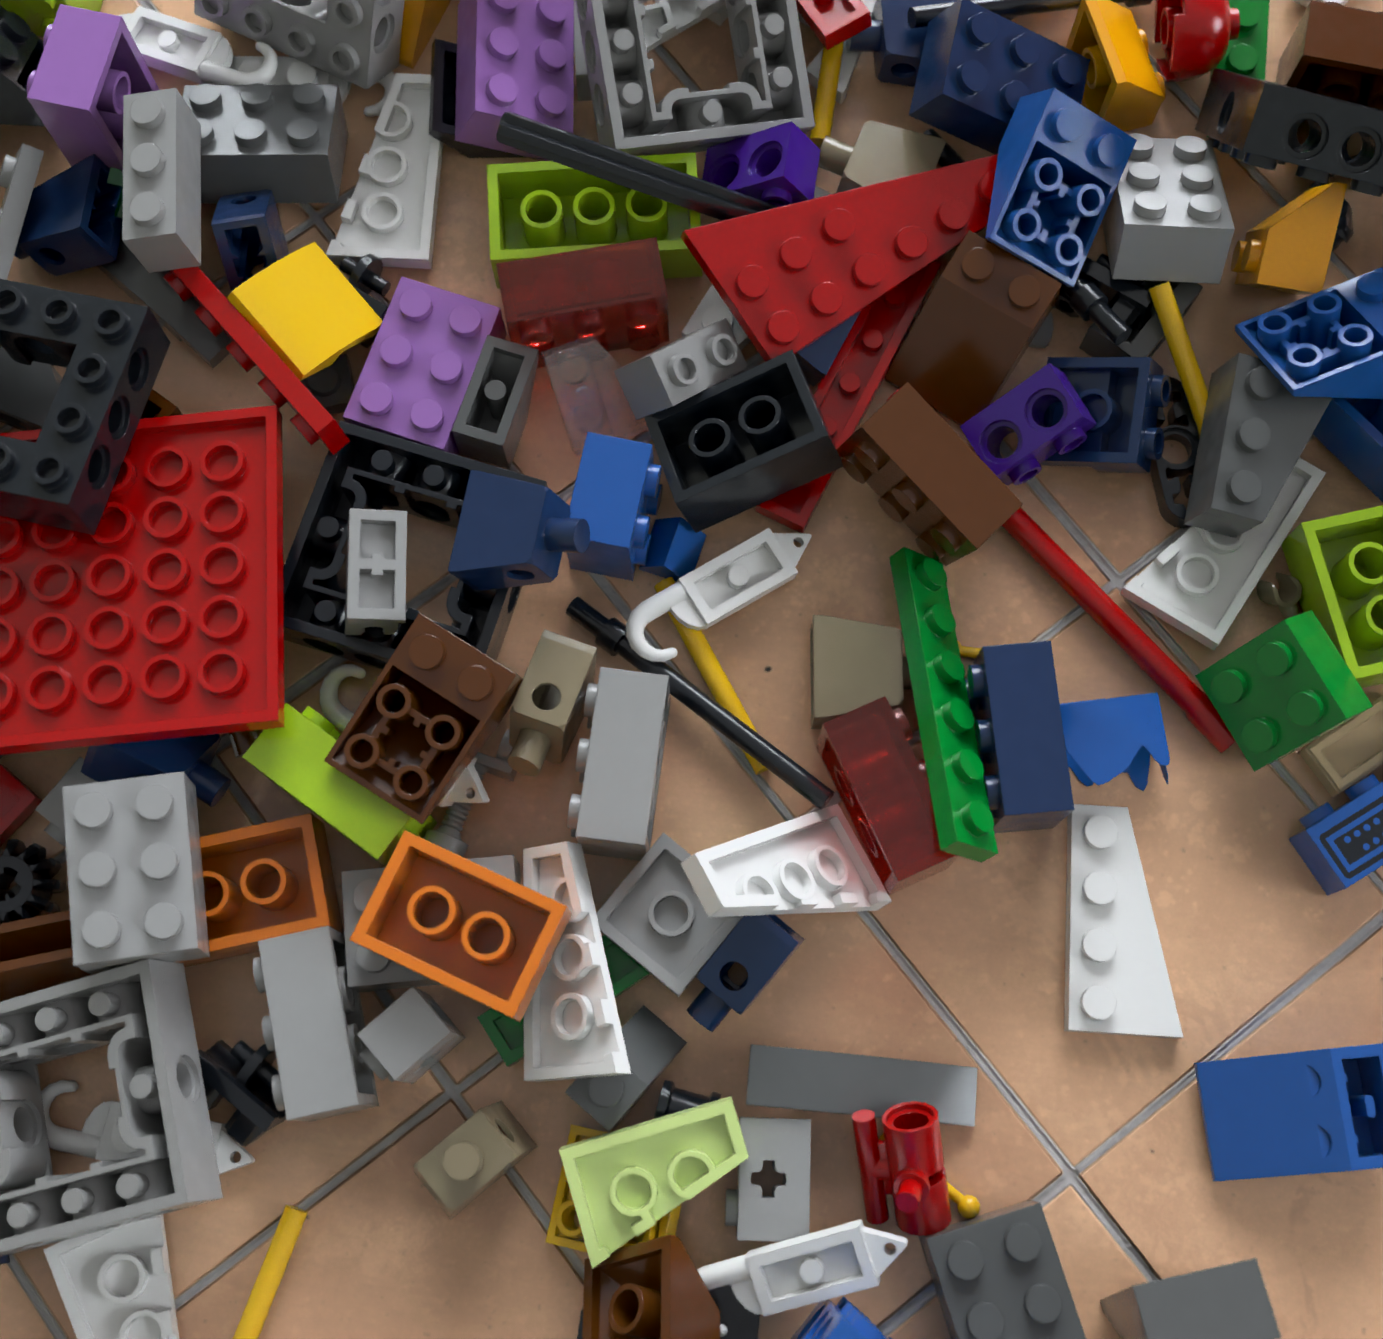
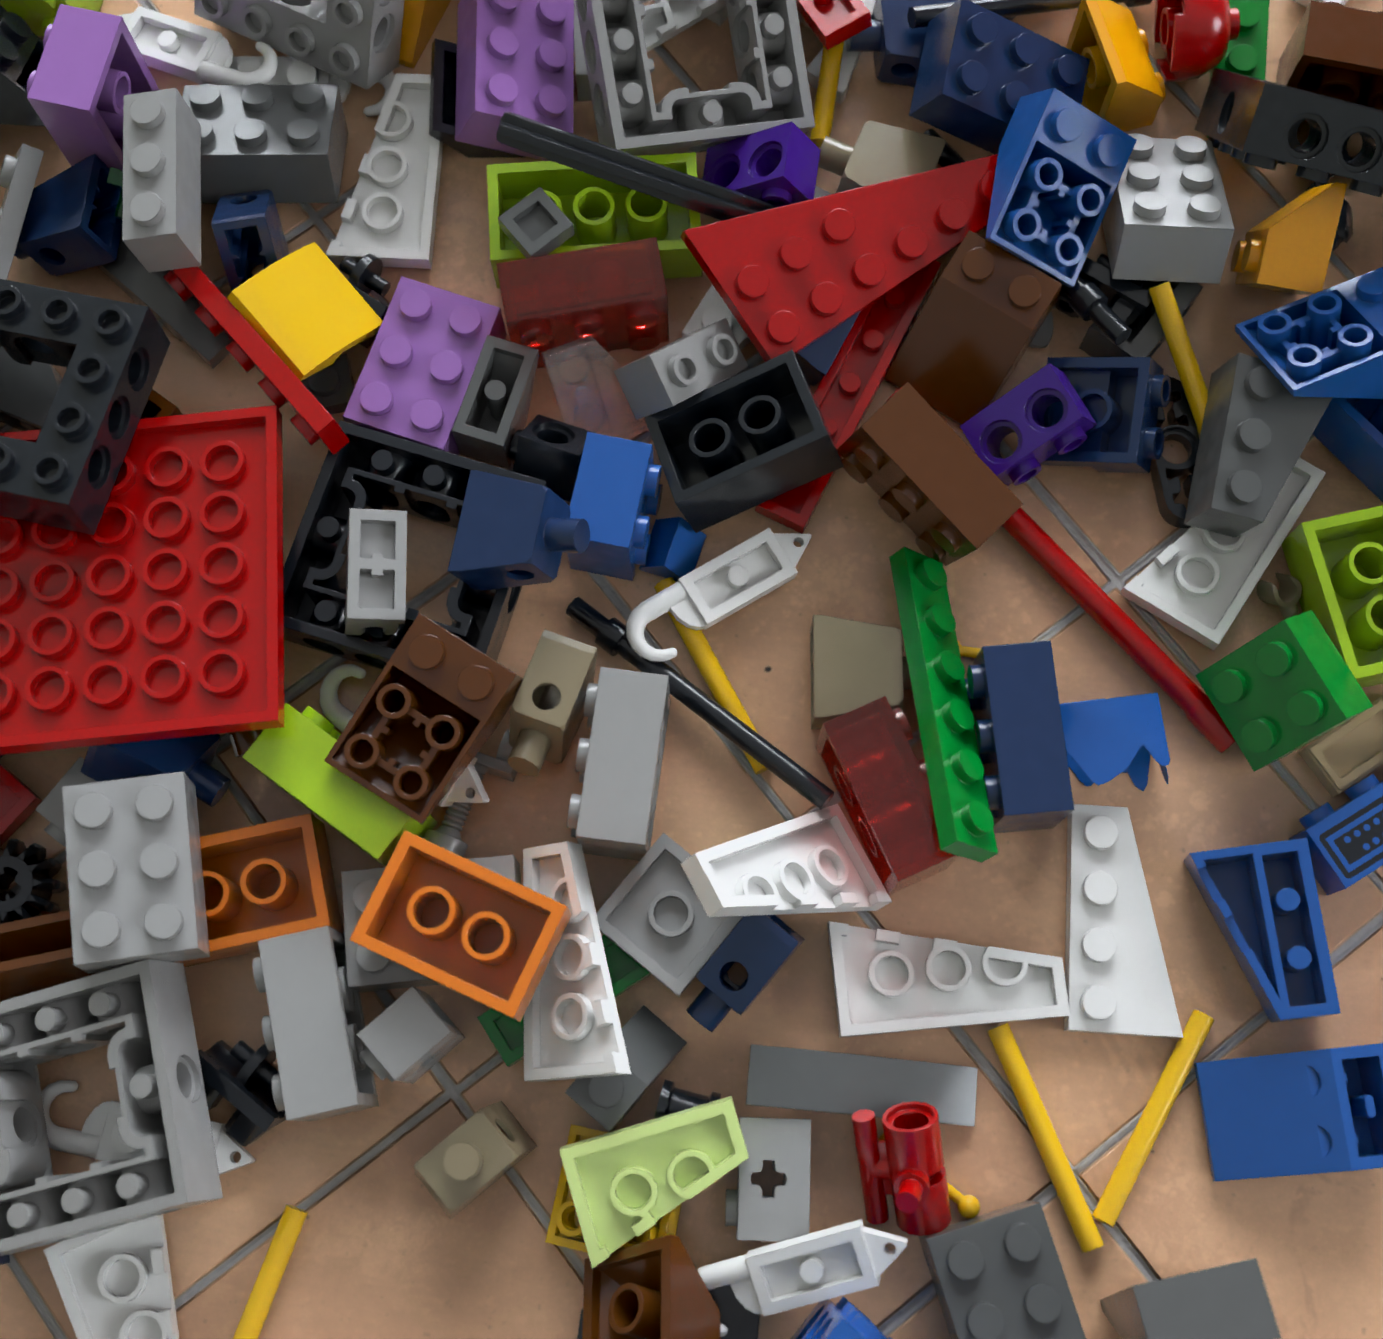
(536, 225): none -> dark grey plate
(549, 453): none -> black brick
(924, 983): none -> white wing
(1045, 1138): none -> yellow bar
(1153, 1118): none -> yellow bar
(1272, 922): none -> blue wedge

